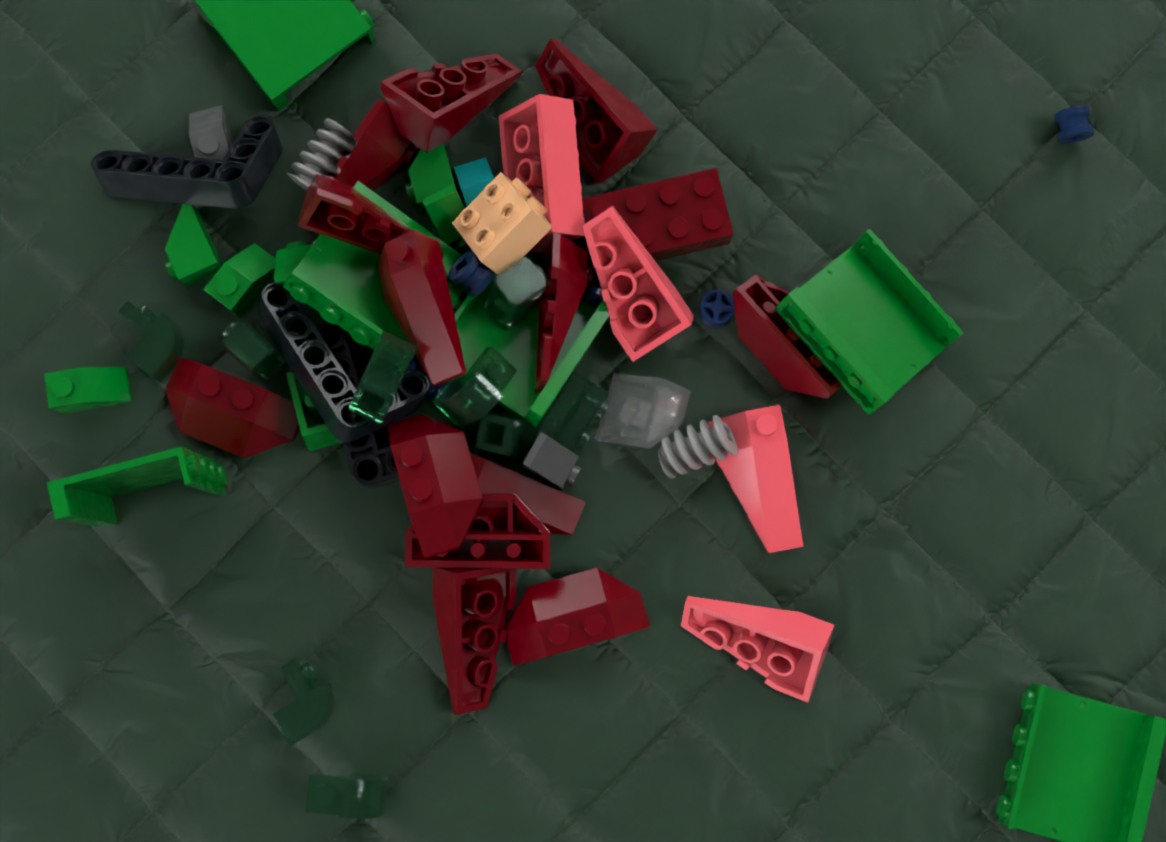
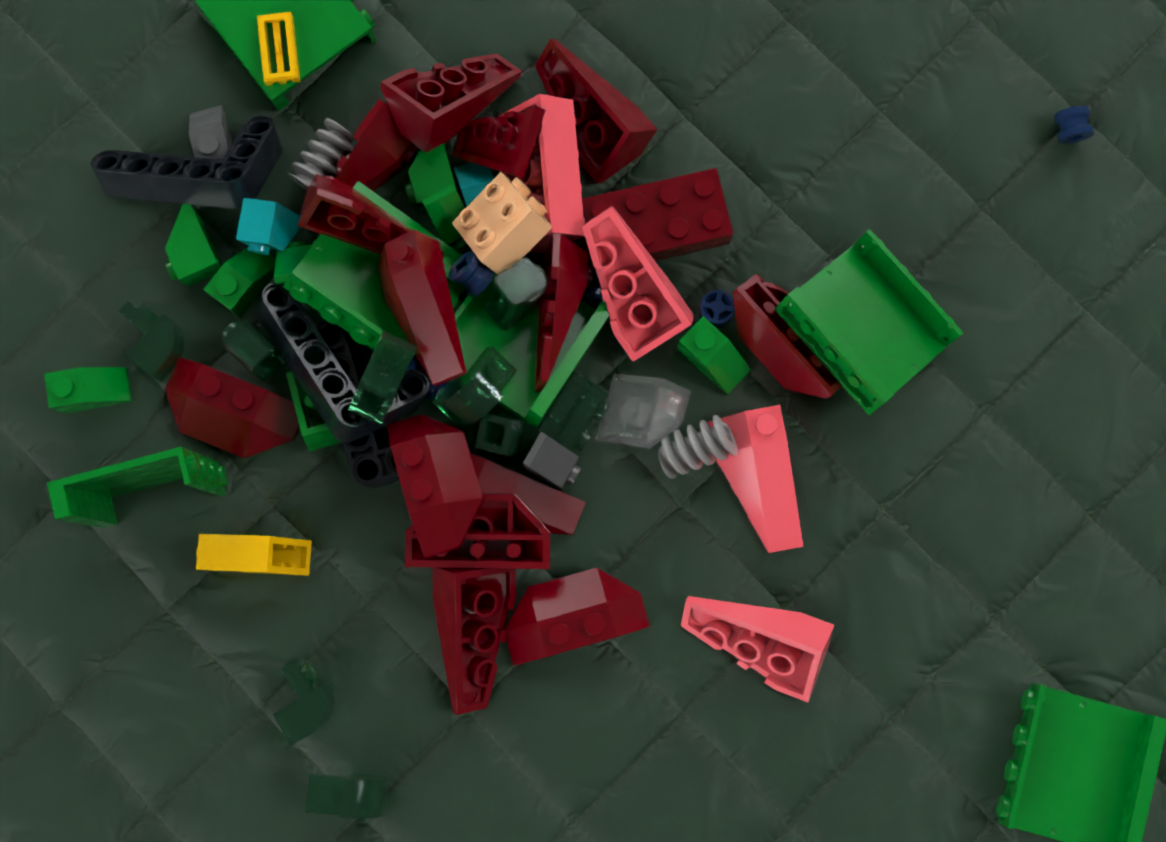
(253, 554): none -> yellow slope
(266, 226): none -> teal slope
(281, 76): none -> yellow tile
(500, 142): none -> dark red wing
(713, 355): none -> green slope

